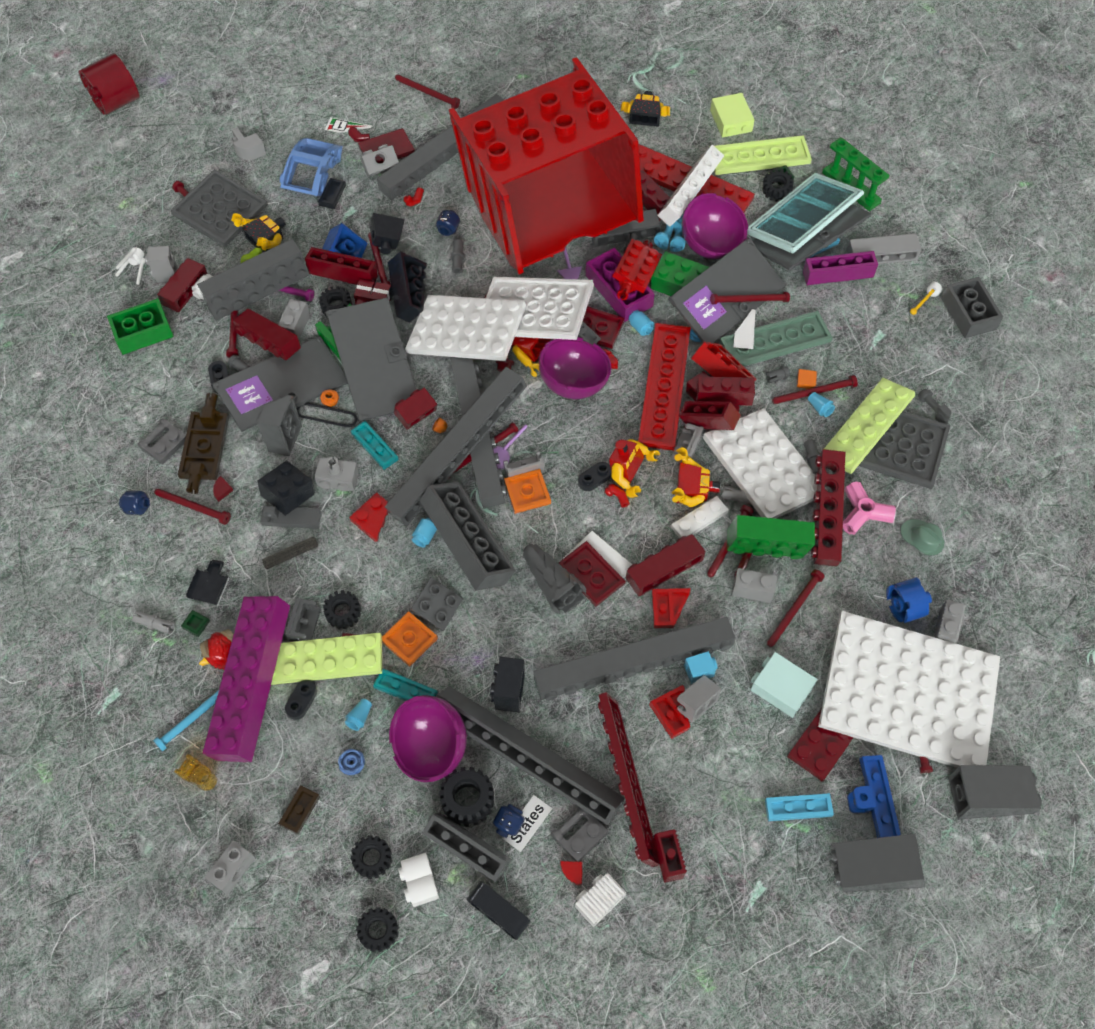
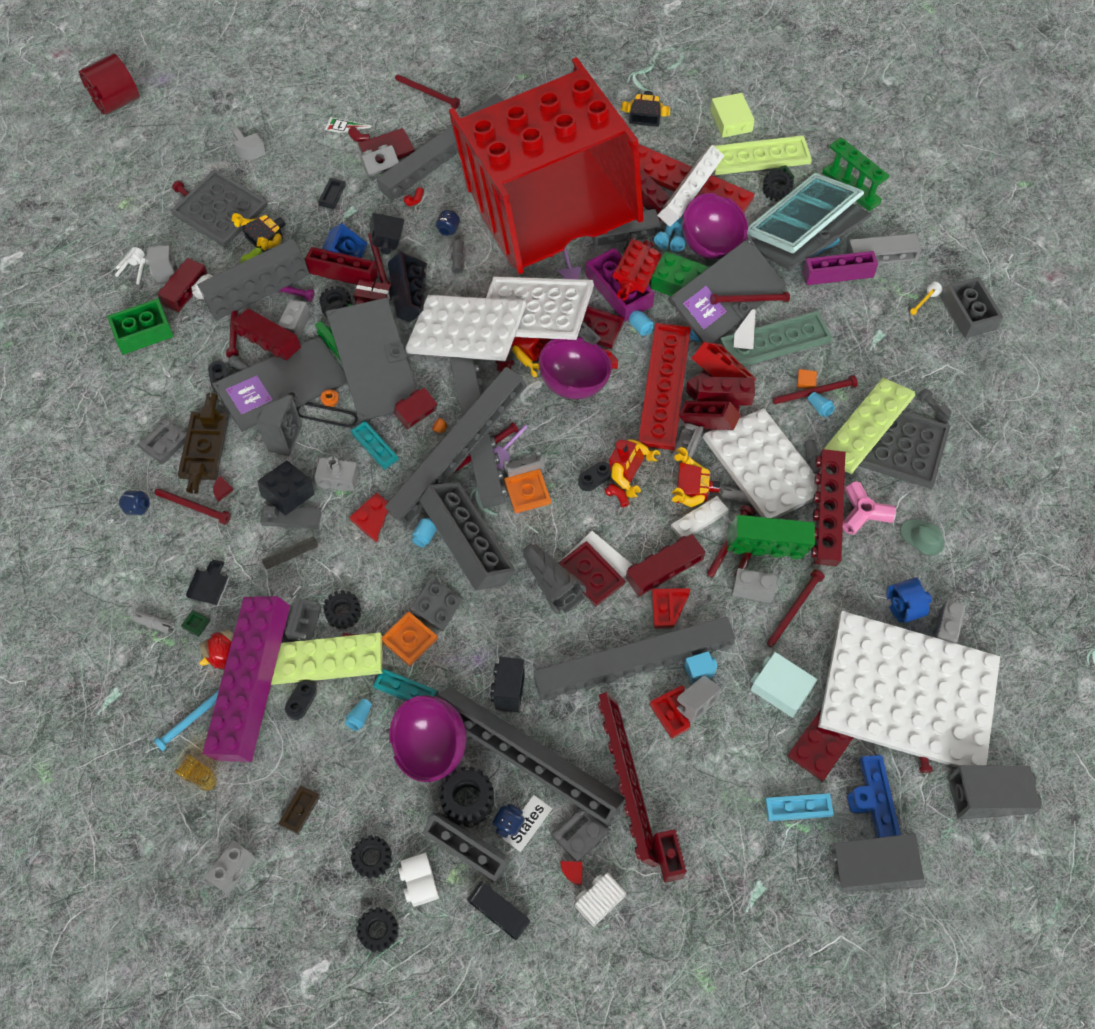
(315, 154): medium blue window -> none
(348, 756): medium blue plate -> none
(781, 373): dark grey pin -> none

